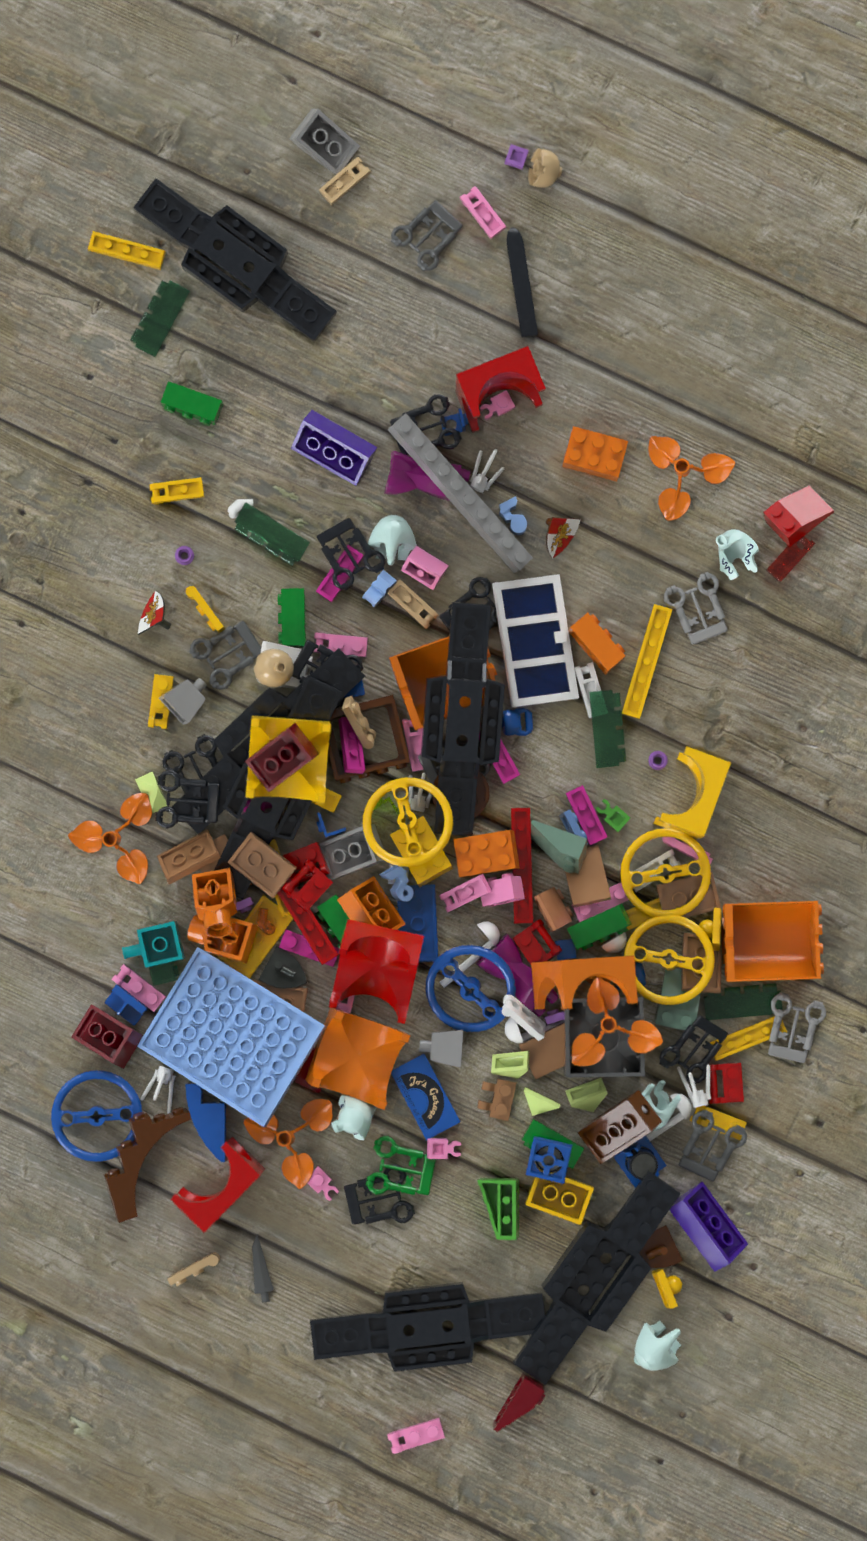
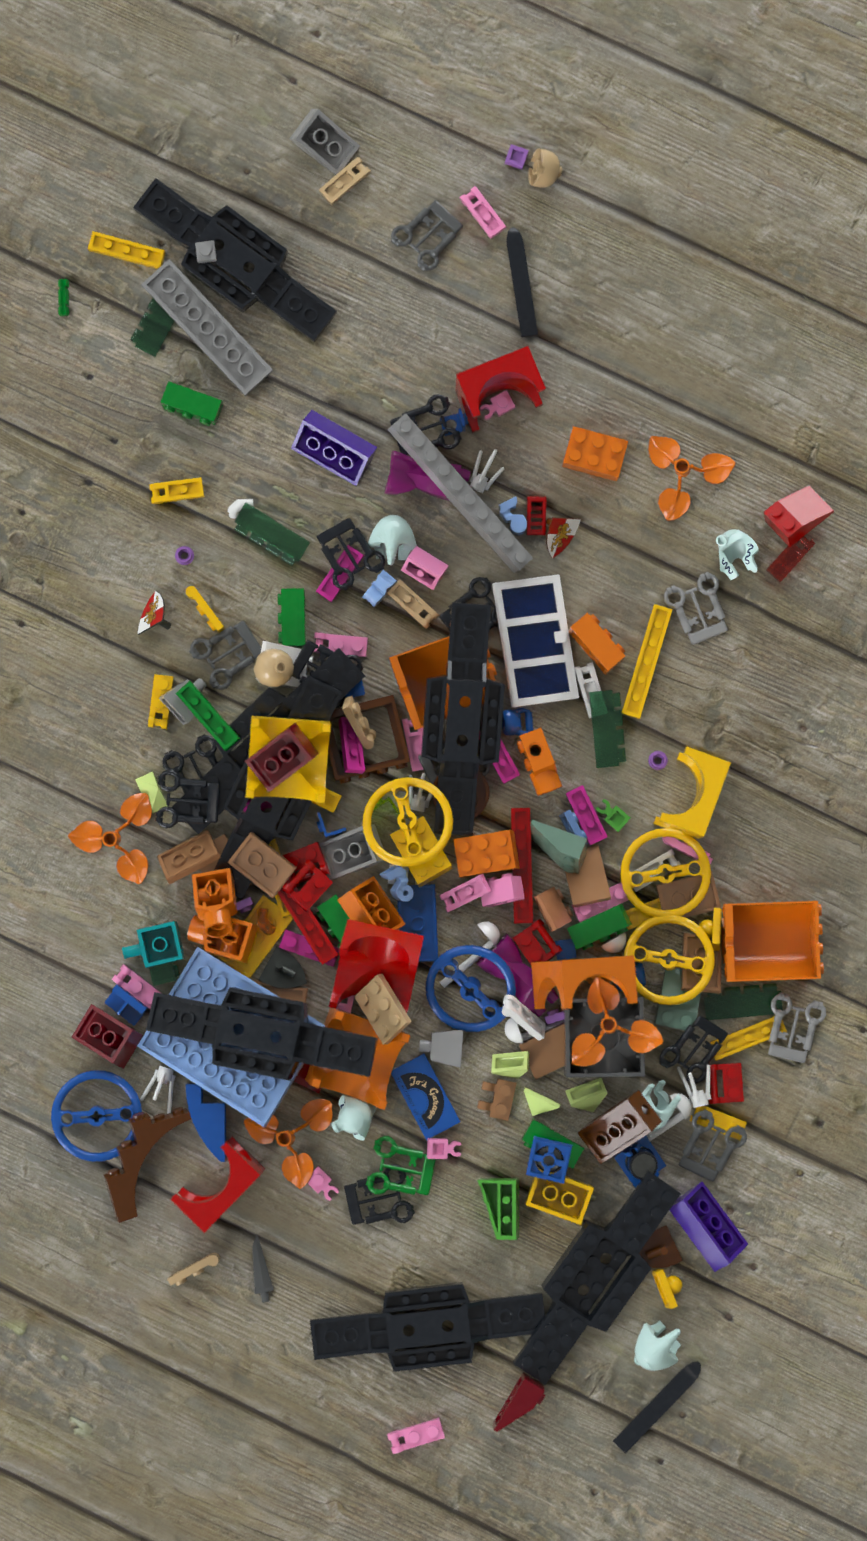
(63, 297): none -> green axle
(205, 251): none -> light grey plate
(207, 327): none -> light grey plate
(208, 716): none -> green tile
(298, 1042): none -> black piece
(382, 1009): none -> tan plate
(529, 531): none -> red slope
(542, 767): none -> orange brick
(658, 1406): none -> black piece

